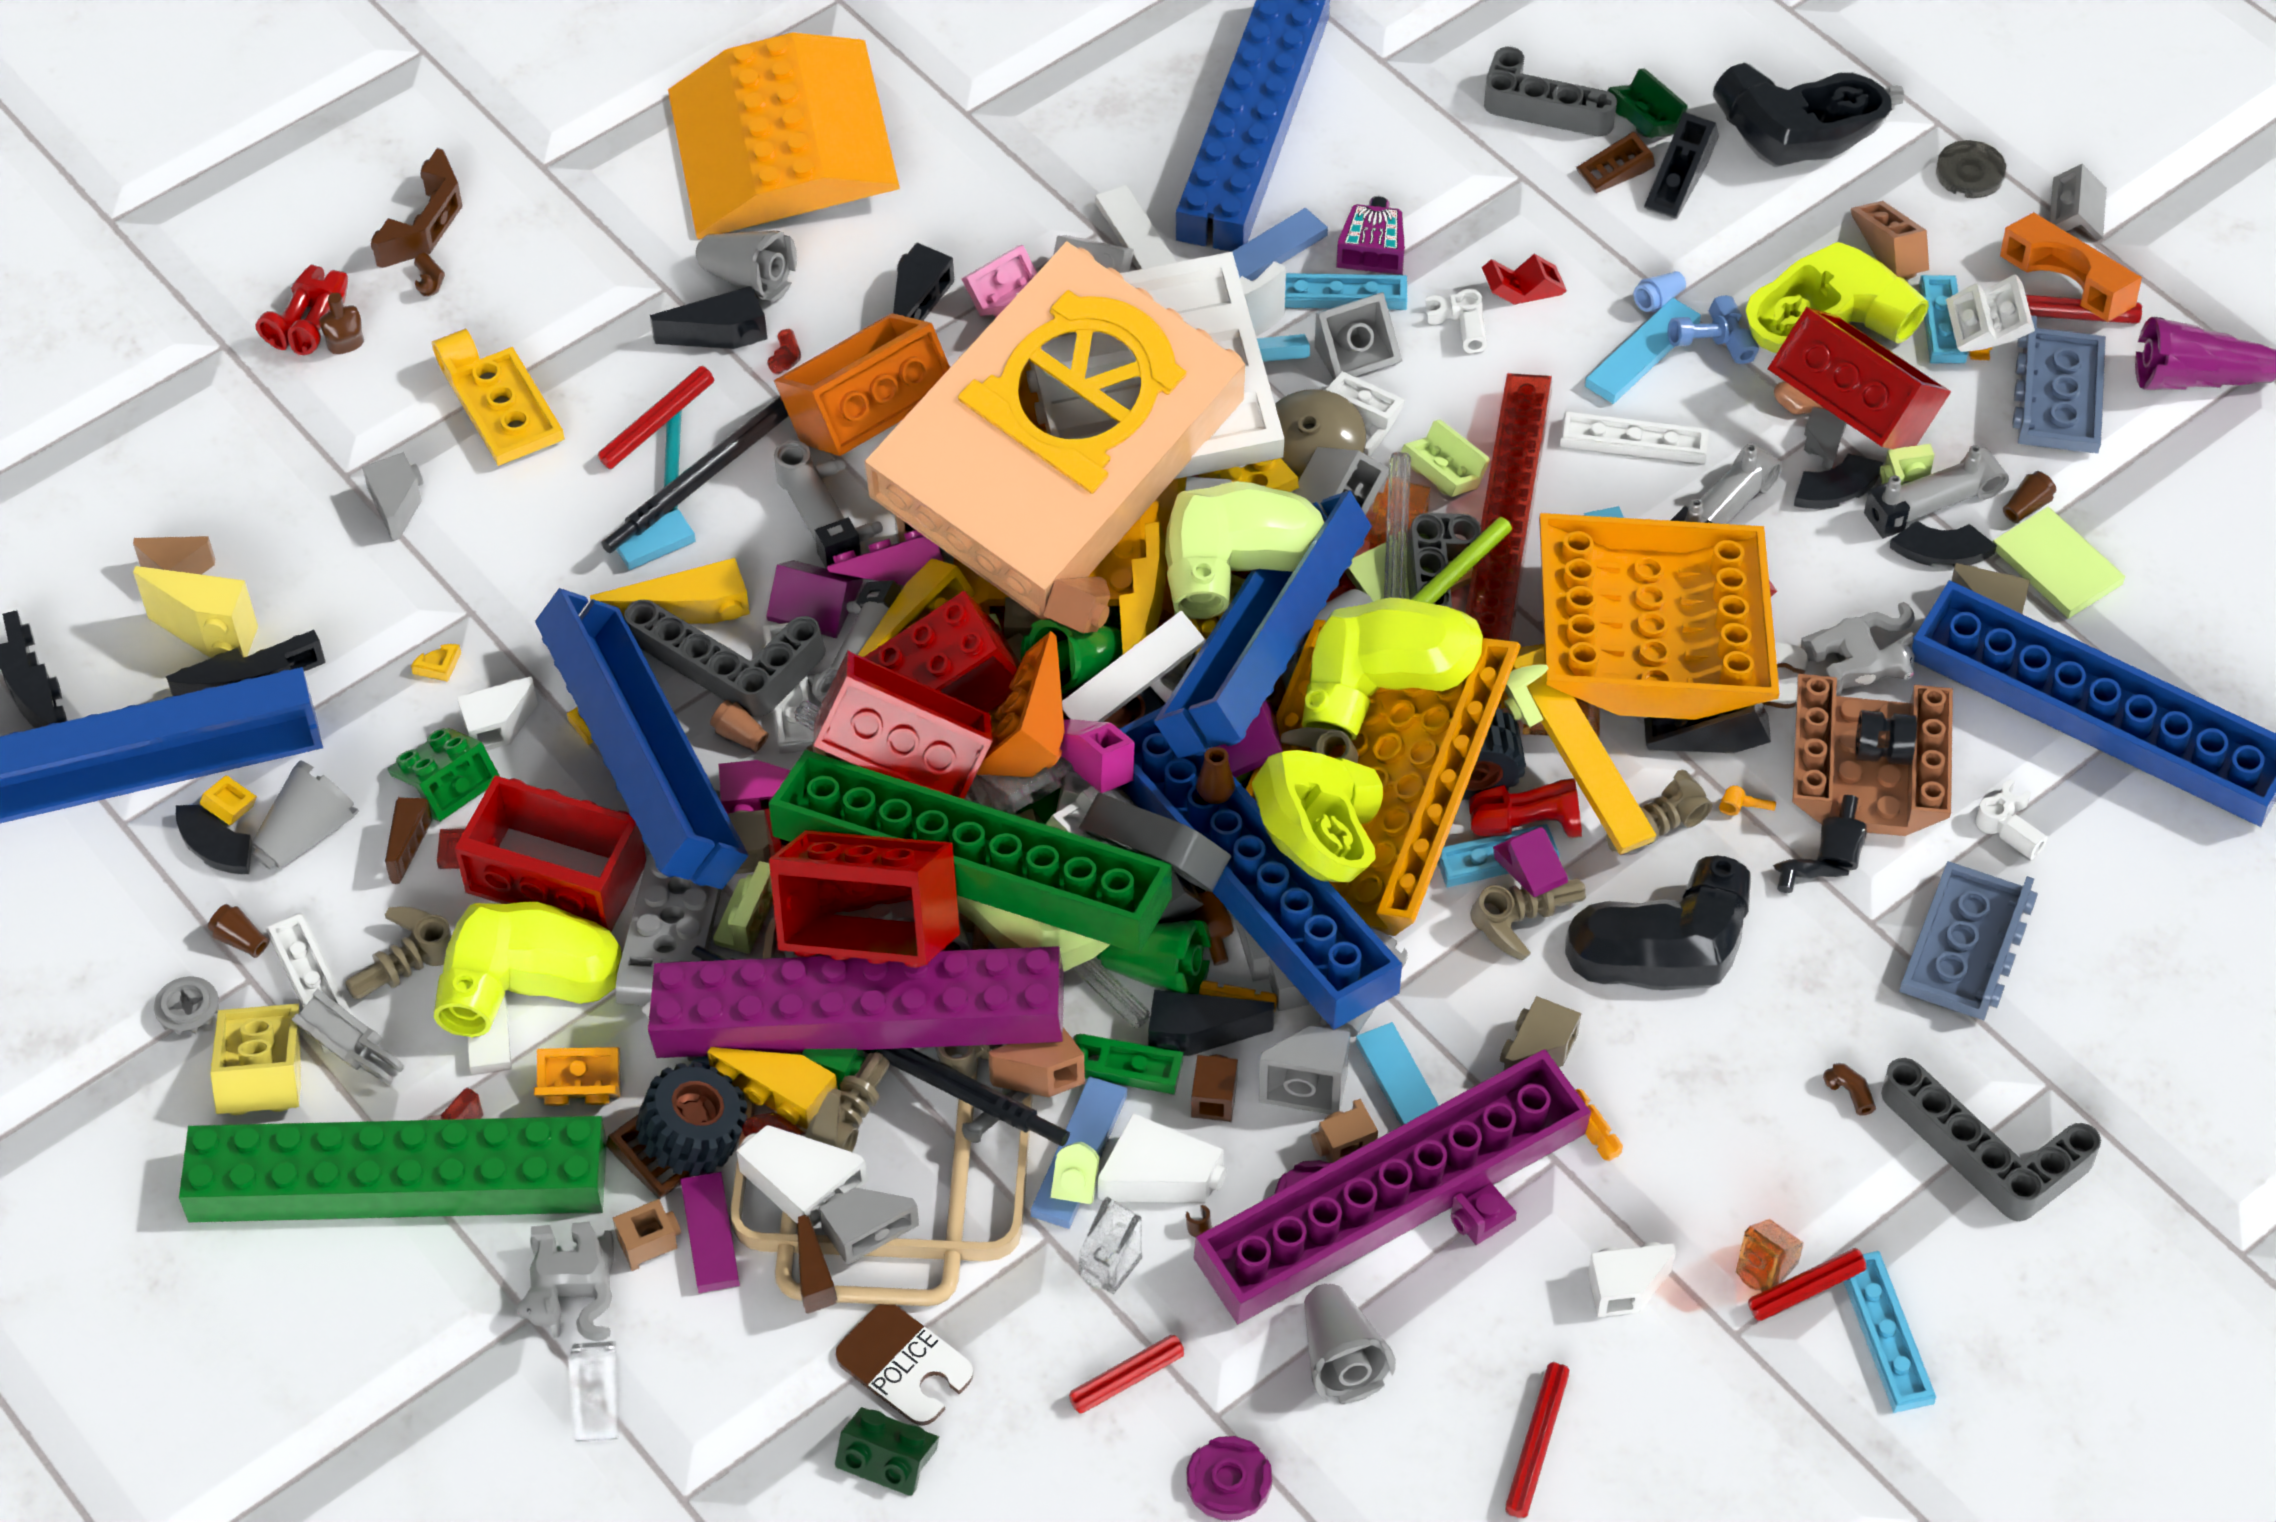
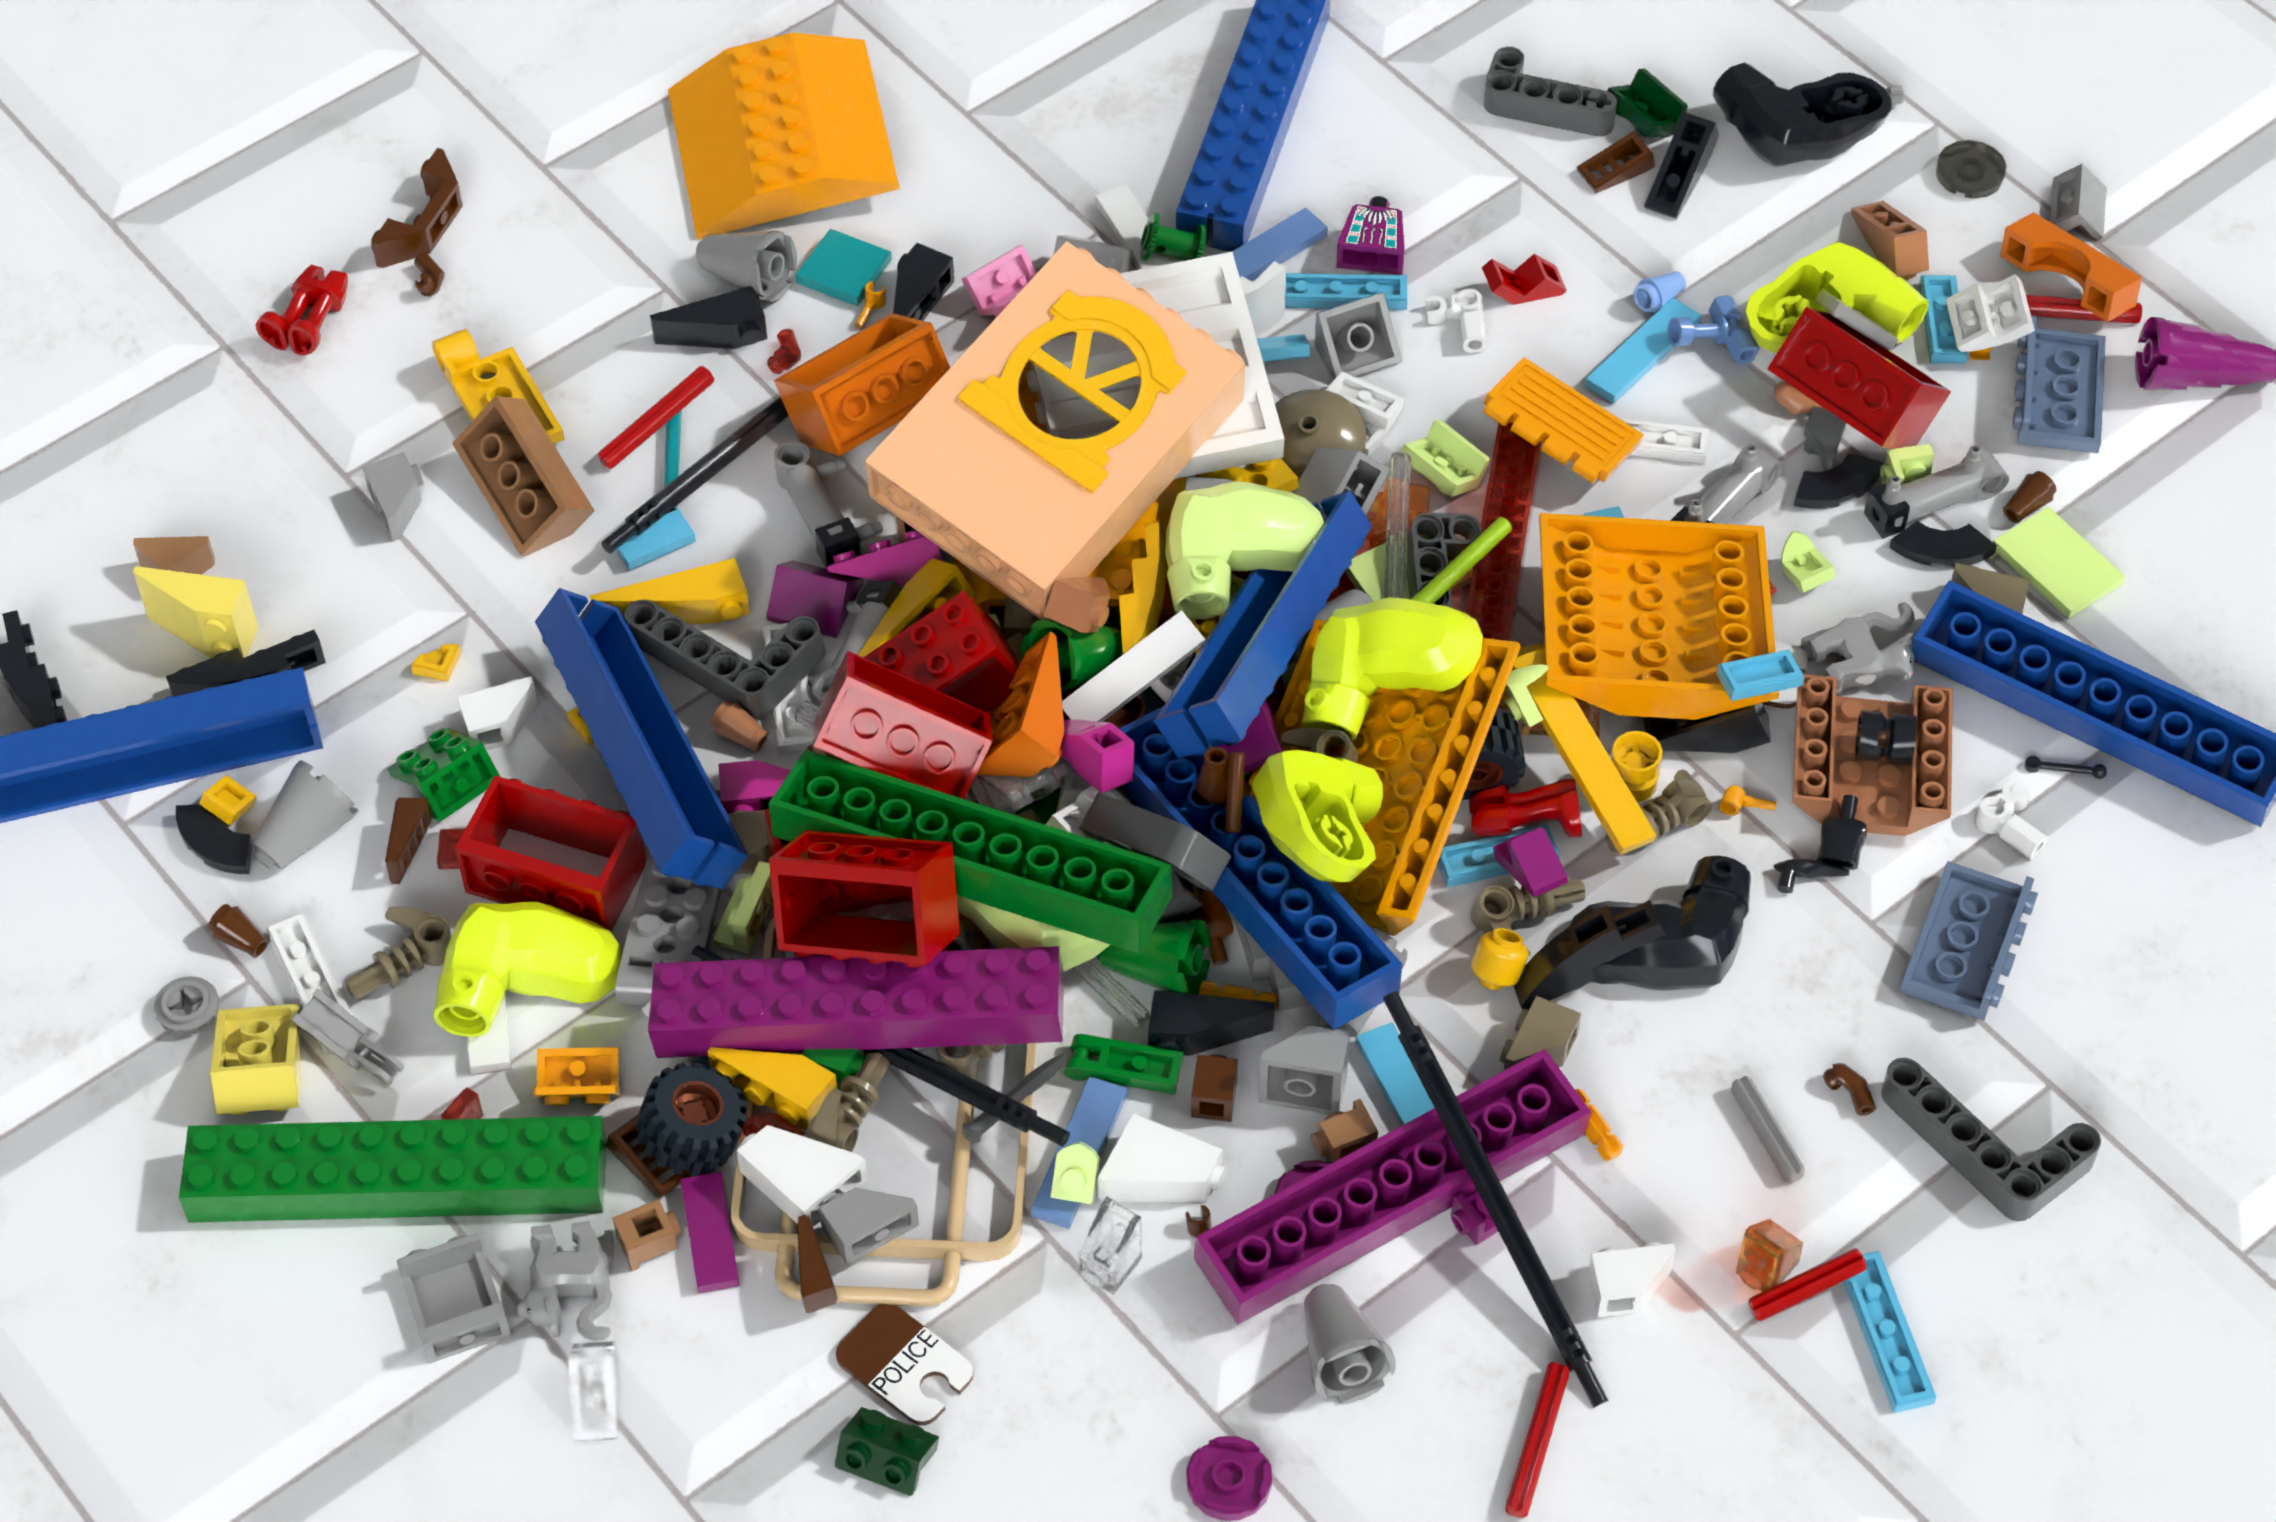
(341, 326): reddish brown piece -> none
(453, 1297): none -> light grey panel
(522, 475): none -> medium nougat slope
(843, 267): none -> teal tile
(873, 301): none -> light orange hand
(1038, 1067): nougat slope -> none
(1126, 1374): axle -> none
(1171, 241): none -> green hose
(1235, 792): none -> reddish brown piece
(1495, 1199): none -> black axle
(1499, 958): none -> yellow head
(1562, 420): none -> light orange hinge
(1569, 957): none -> black slope
(1638, 762): none -> yellow wheel
(1760, 675): none -> medium azure tile
(1767, 1129): none -> light grey axle
(1804, 563): none -> yellowish green plate
(1856, 320): none -> light grey tile
(2034, 764): none -> black hinge

